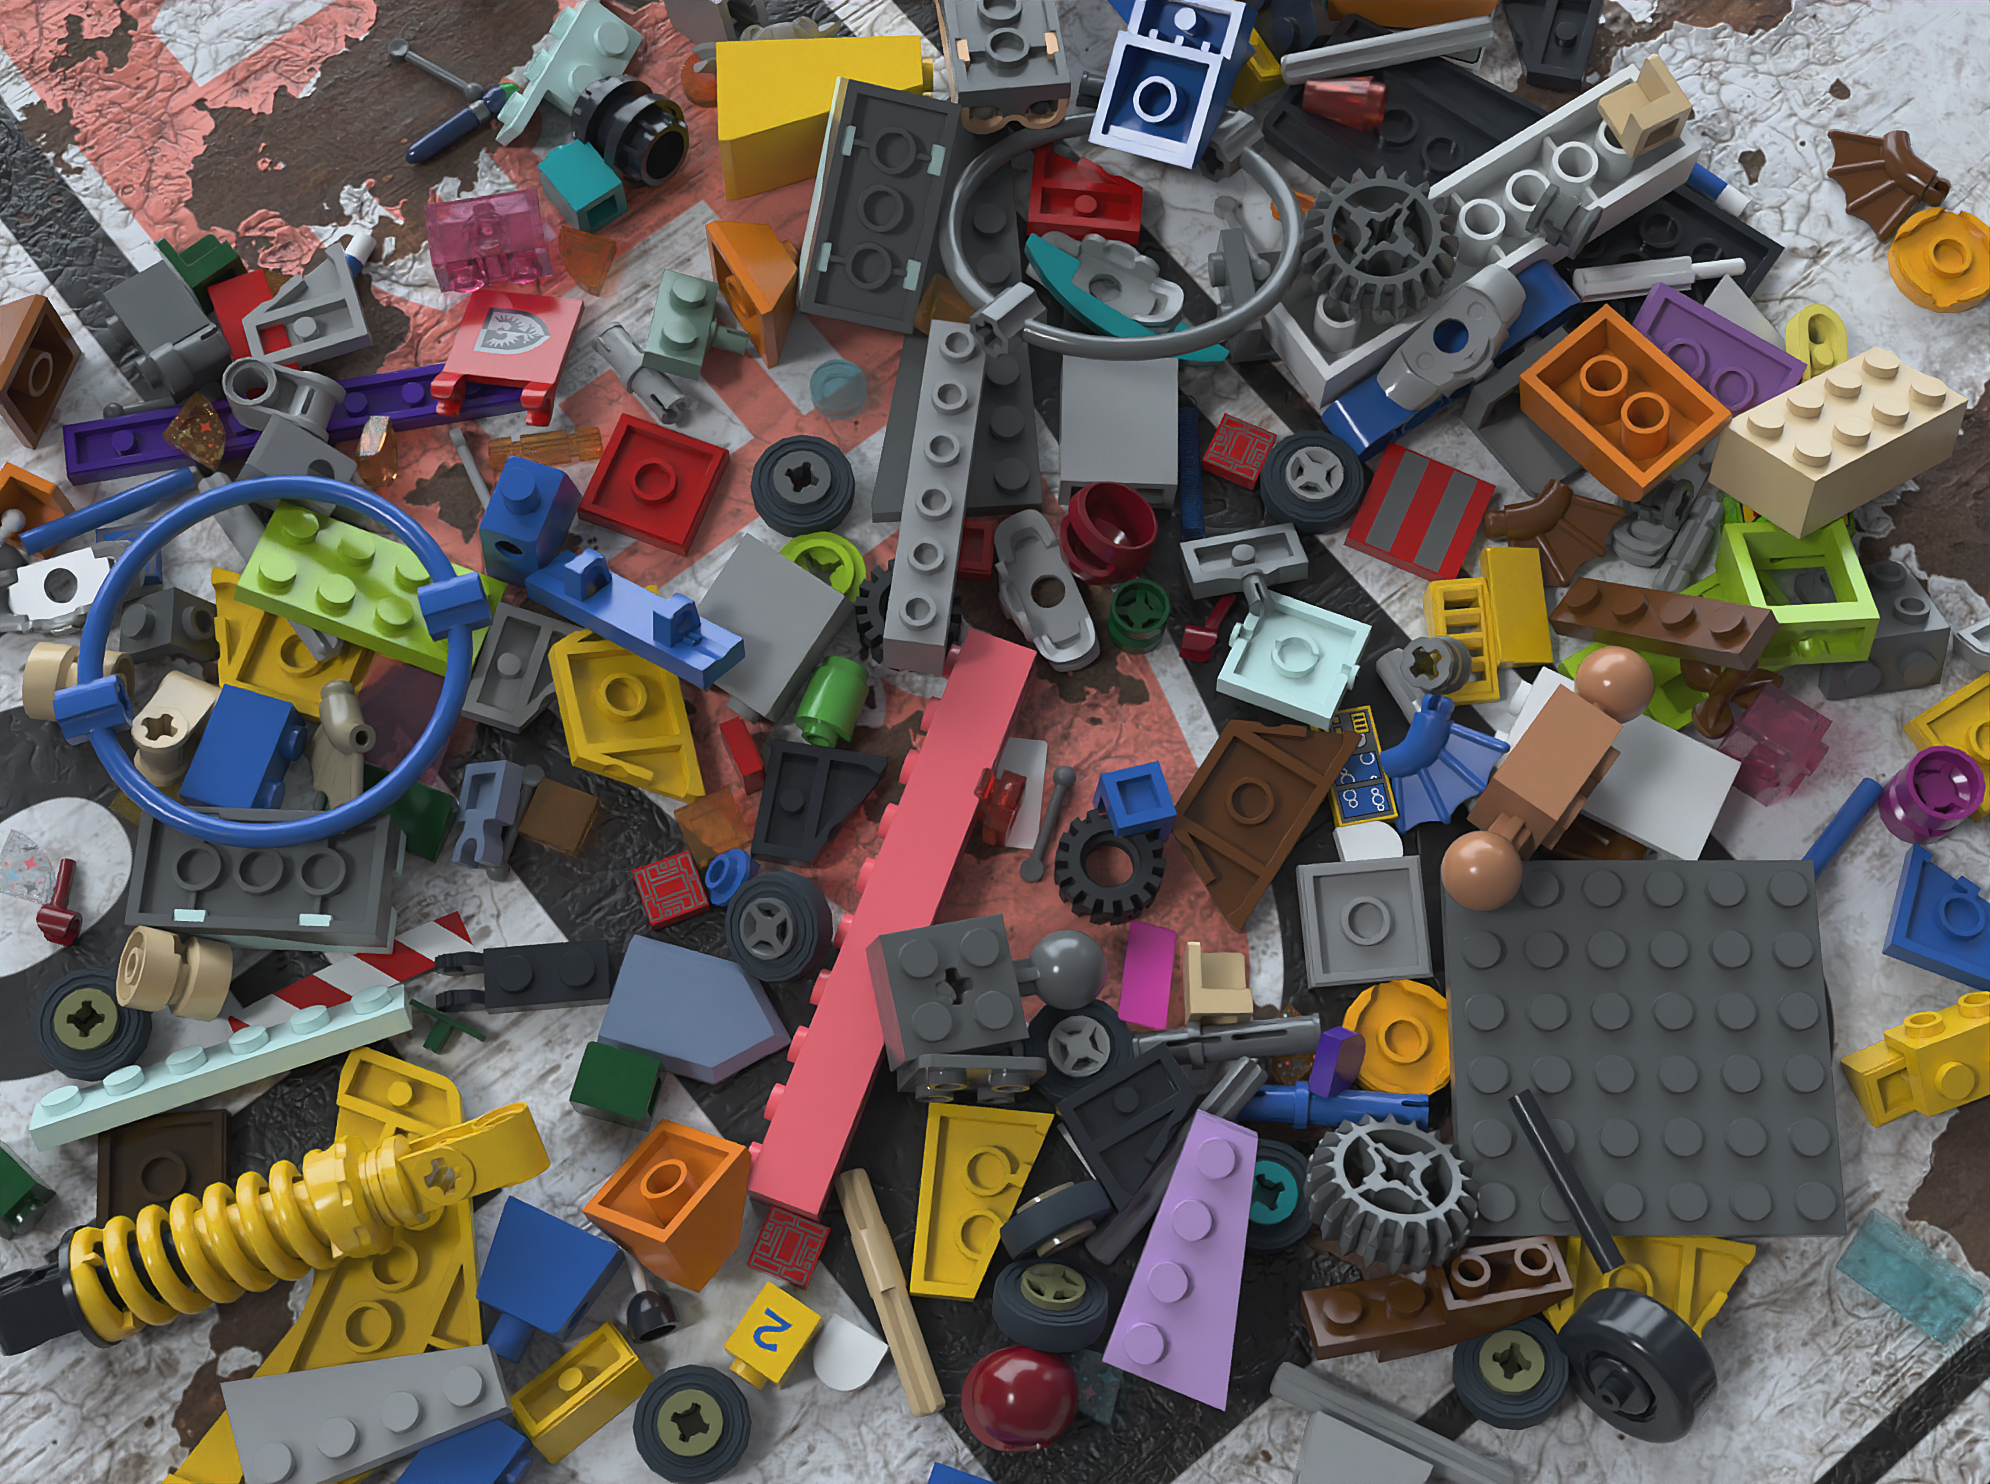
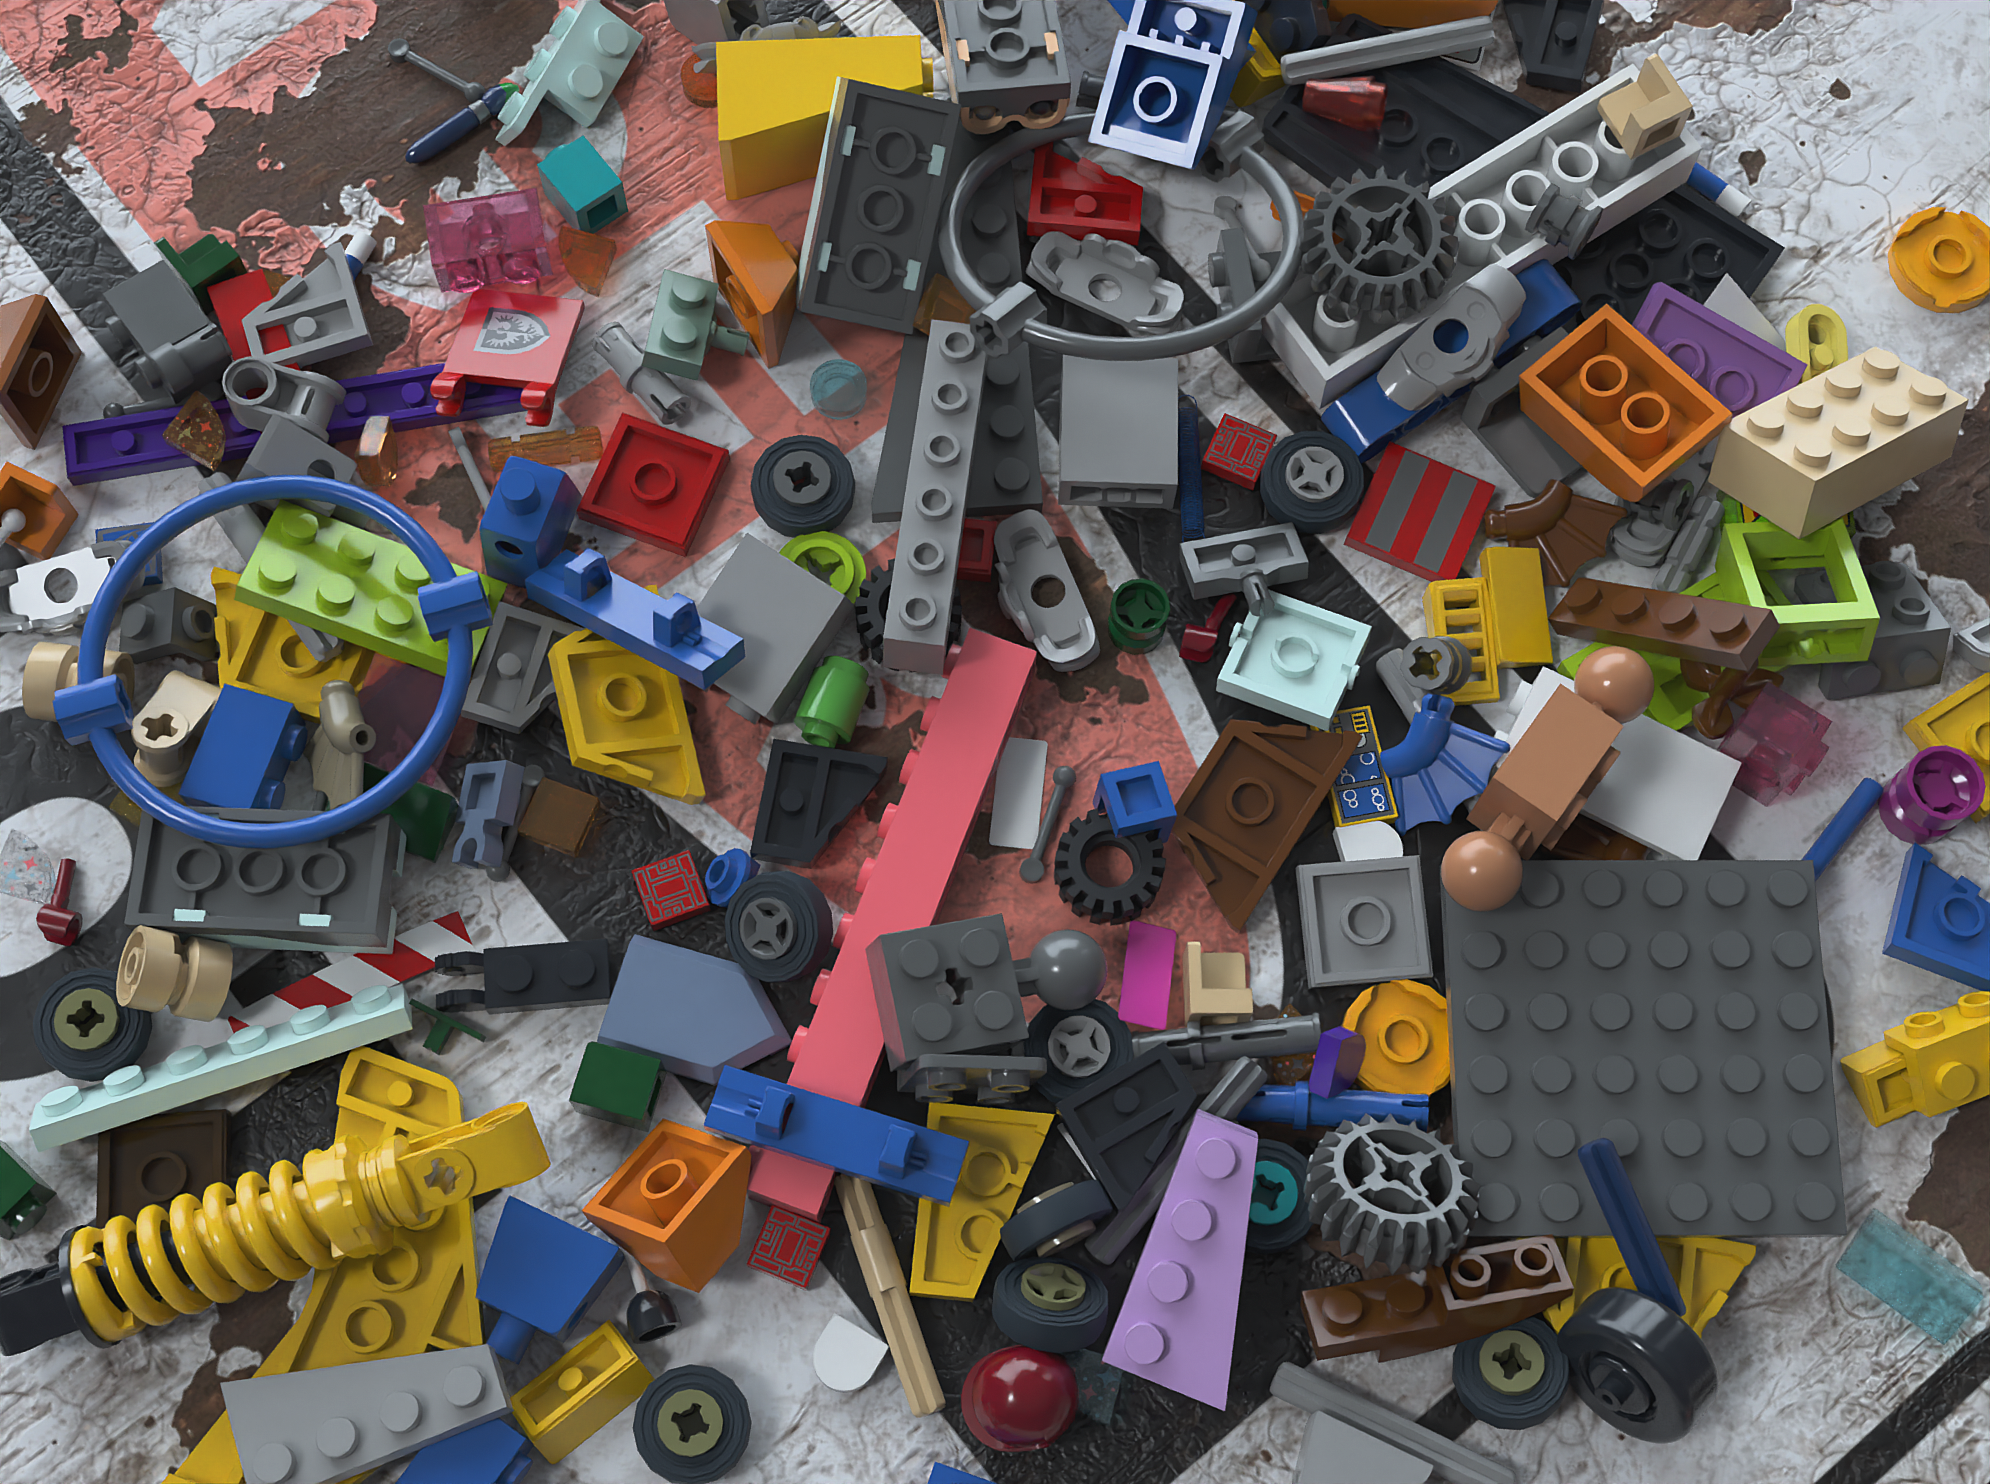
(107, 511): blue bar -> none
(632, 130): black piece -> none
(712, 826): clear orange tile -> none
(743, 755): red tile -> none
(772, 1338): yellow brick -> none
(837, 1135): none -> blue hinge
(999, 804): clear red plate -> none
(1057, 271): teal slope -> none
(1107, 534): dark red helmet -> none
(1566, 1181): black bar -> none
(1629, 1223): none -> dark blue axle
(1638, 277): white axle -> none
(1883, 178): reddish brown arm -> none

